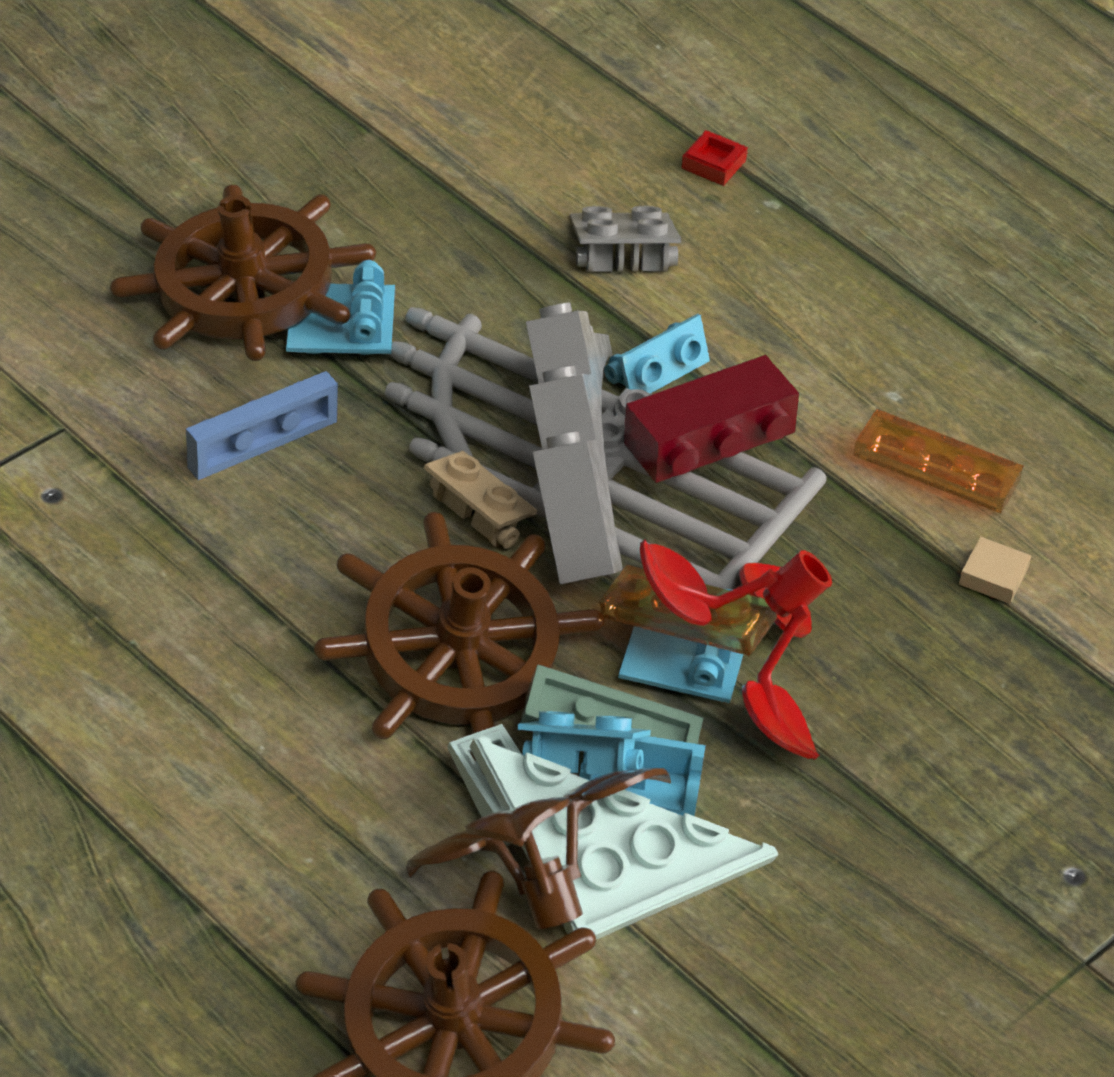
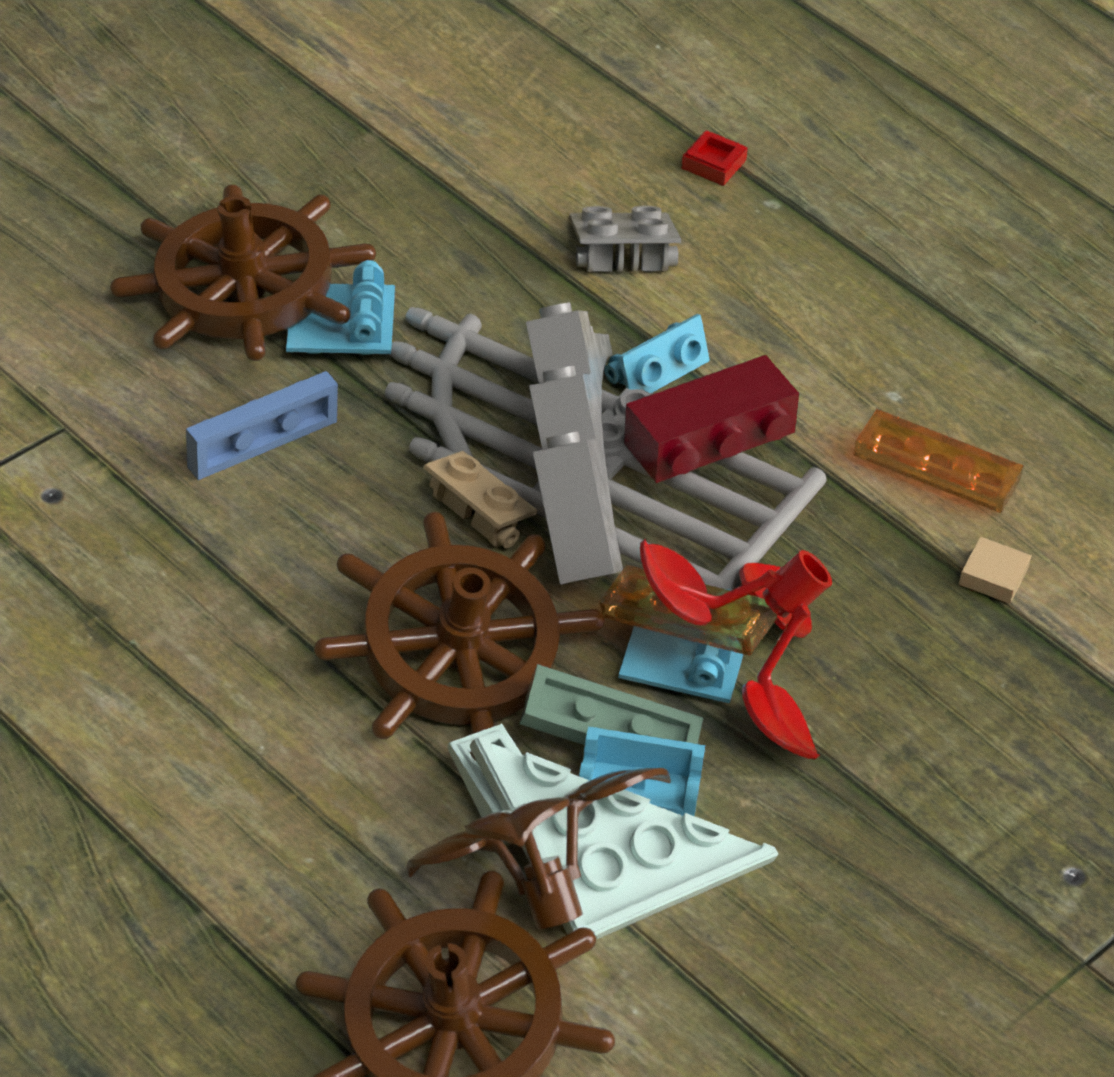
(607, 743): medium azure hinge -> none

